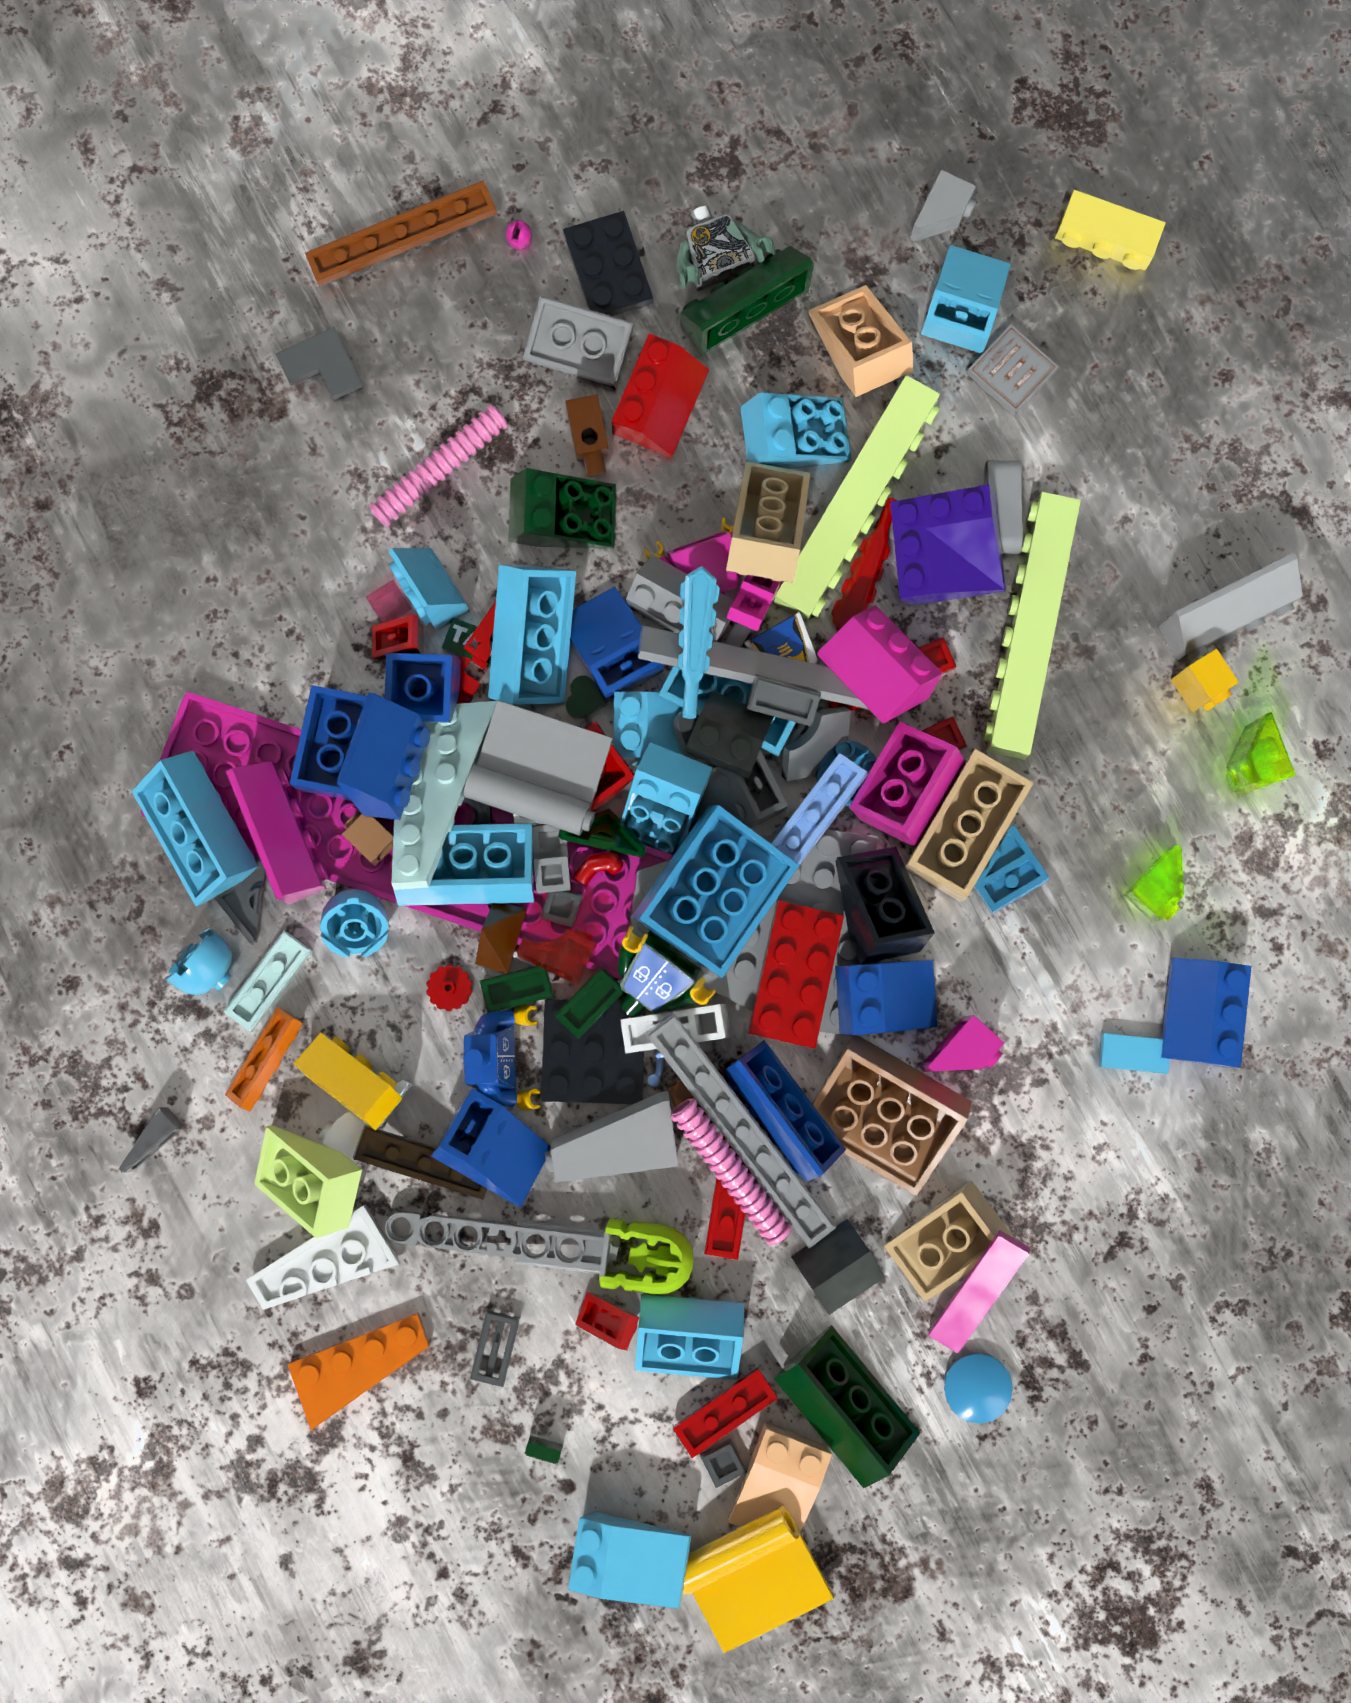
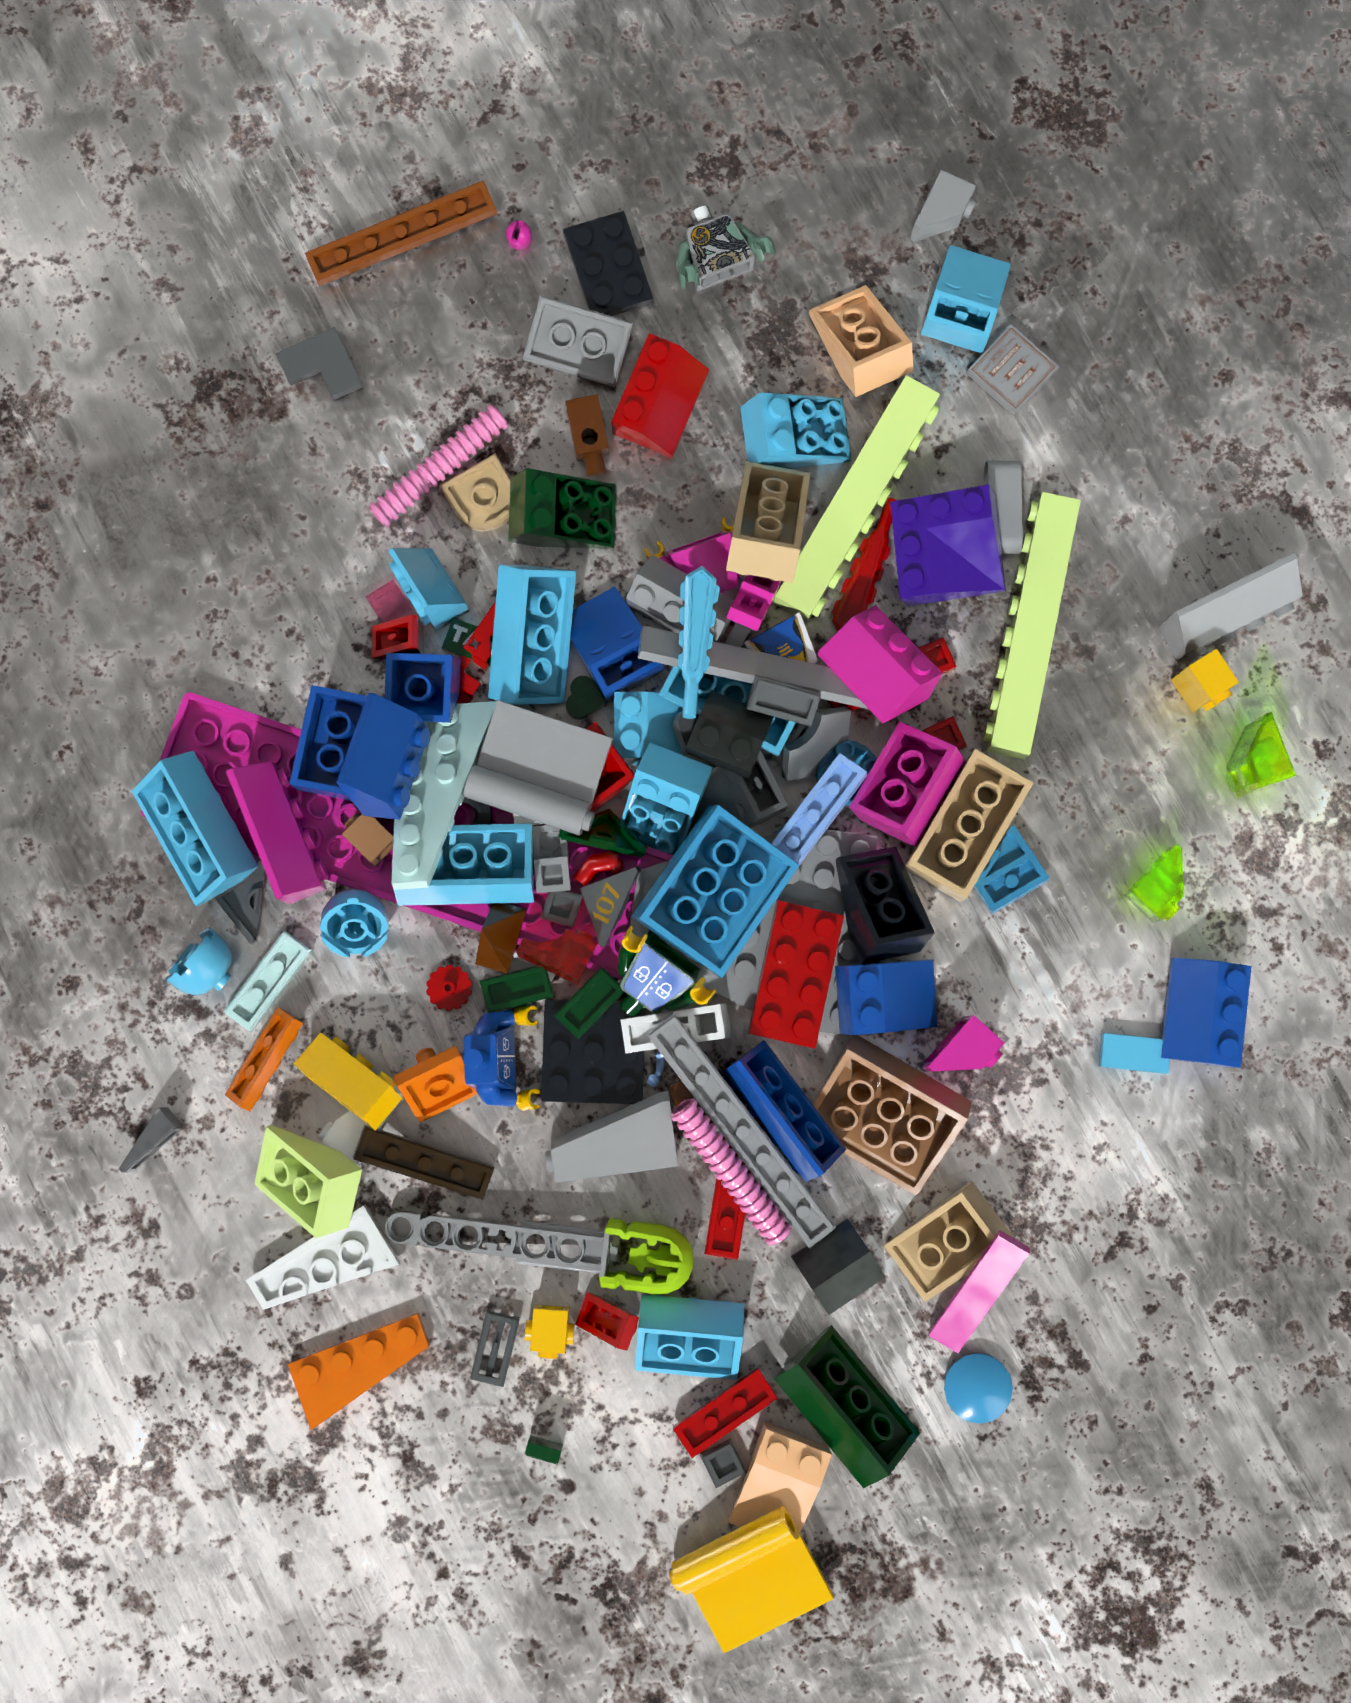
(434, 1082): none -> orange tile
(480, 495): none -> tan tile
(492, 1148): blue slope -> none
(549, 1331): none -> yellow brick
(607, 902): none -> dark grey tile
(629, 1561): medium azure slope -> none
(746, 299): dark green slope -> none
(1110, 230): light yellow brick -> none

